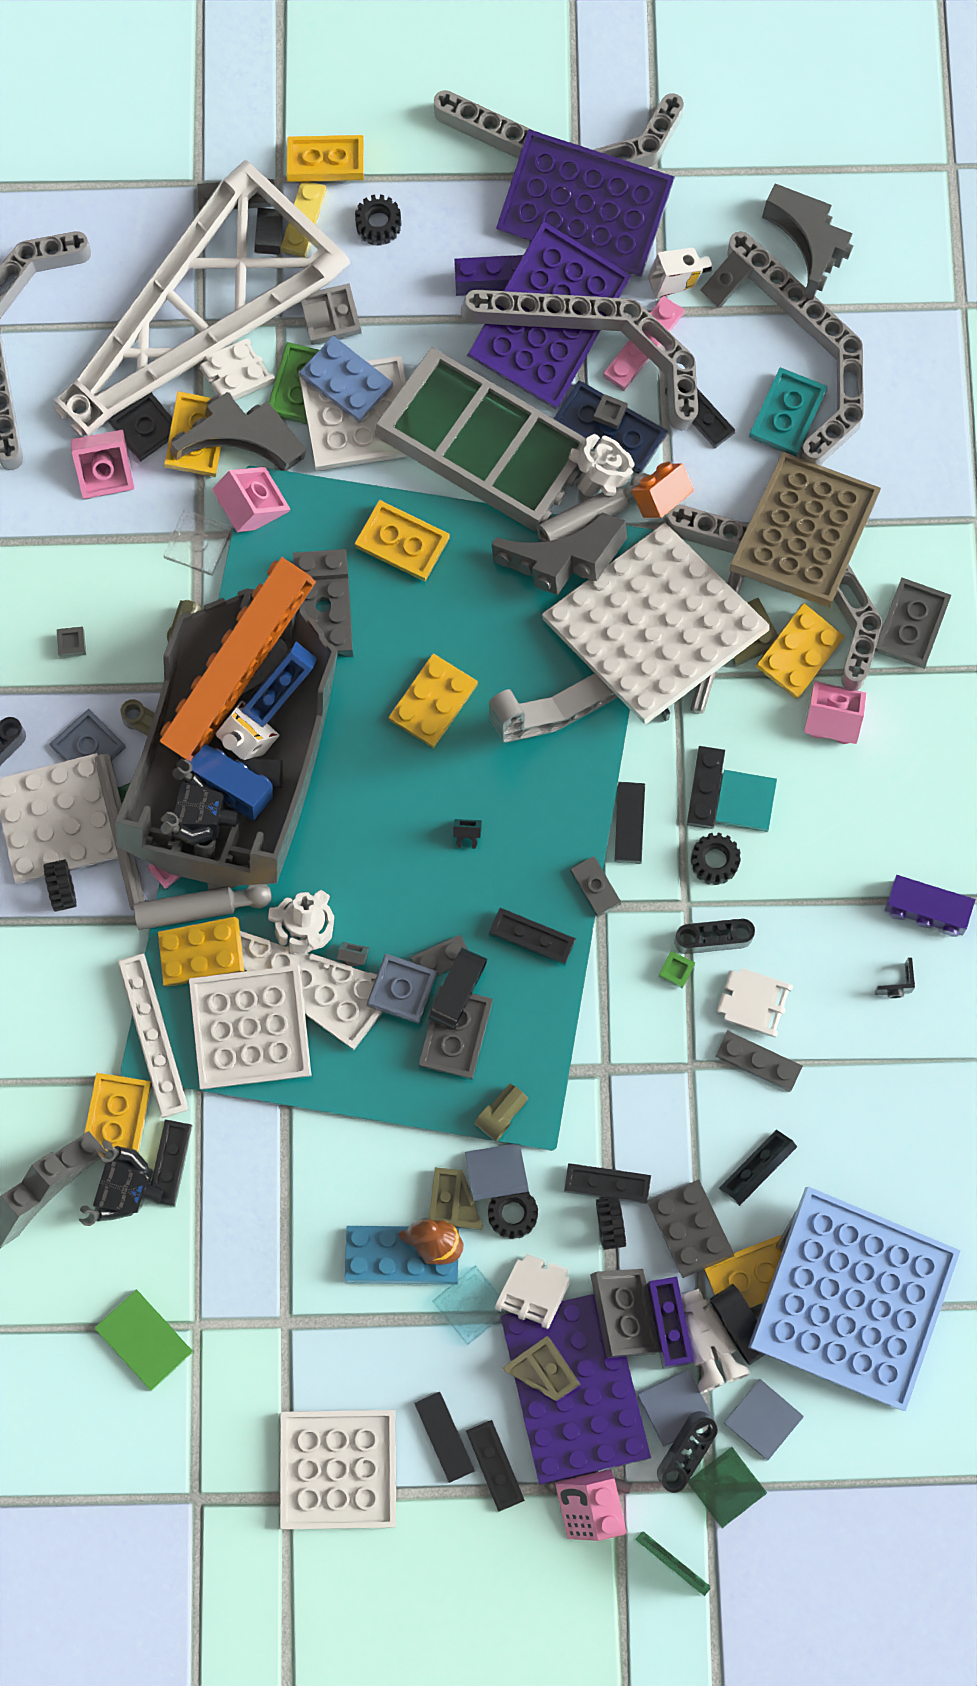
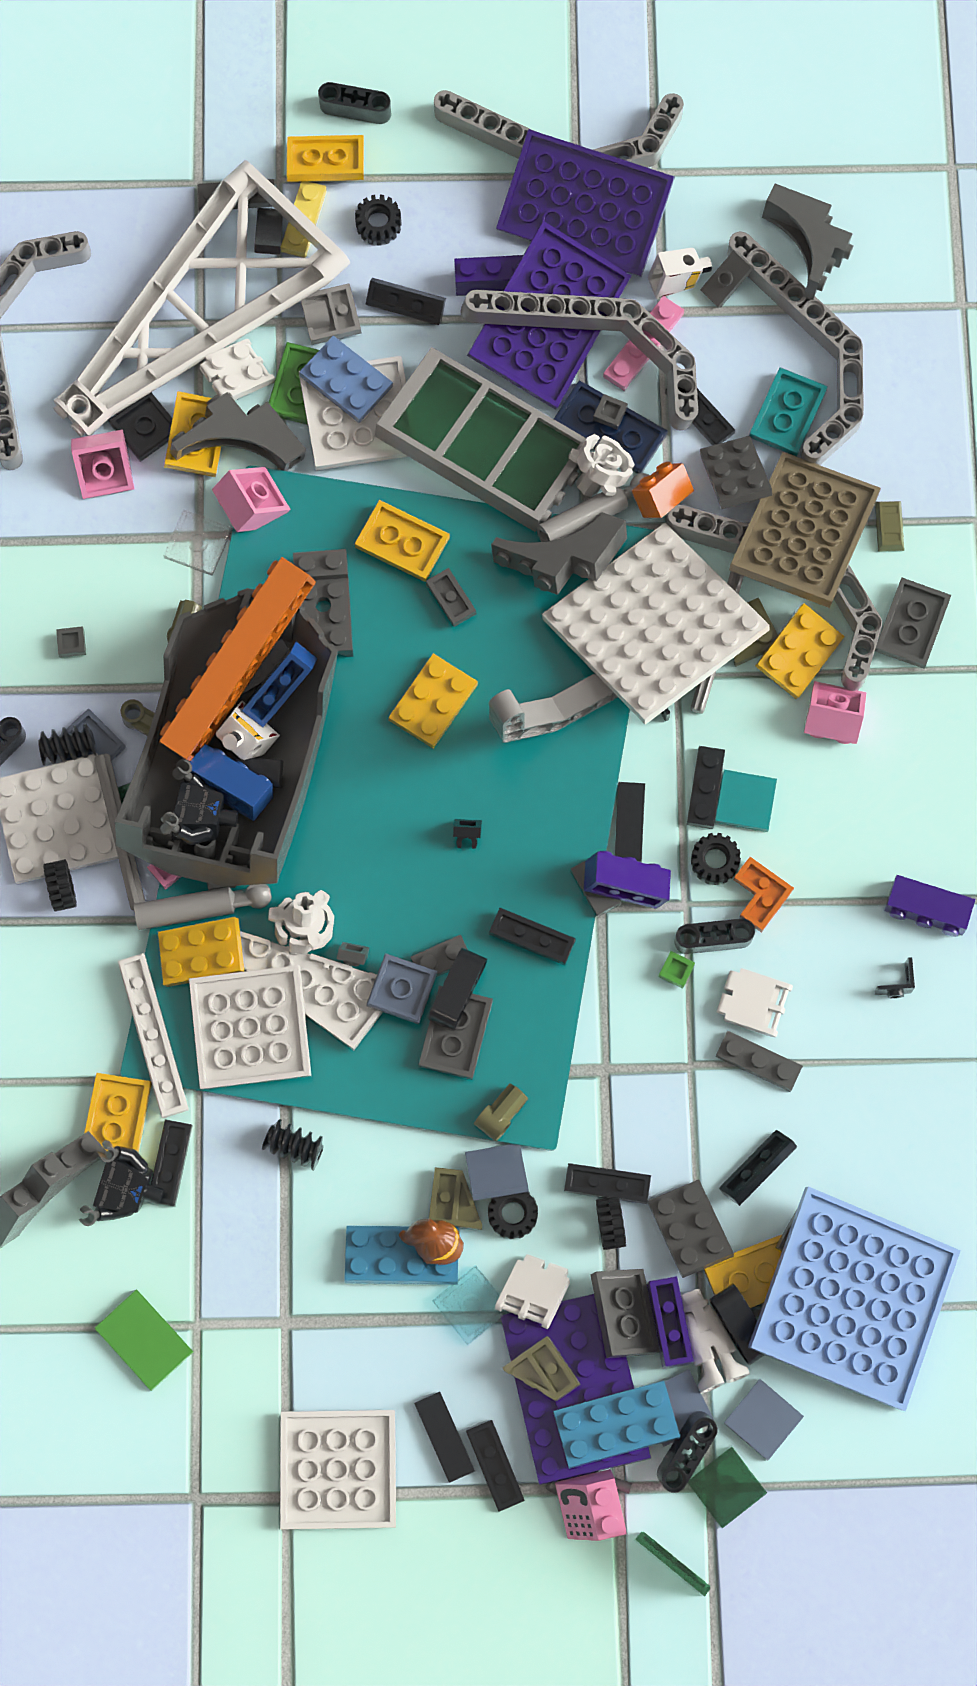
(66, 744): none -> black piece
(293, 1143): none -> black piece
(354, 103): none -> black beam
(405, 301): none -> black plate
(451, 597): none -> dark grey plate
(616, 1424): none -> dark azure plate
(627, 879): none -> dark purple brick
(735, 472): none -> dark grey plate
(768, 889): none -> orange plate
(889, 526): none -> olive tile

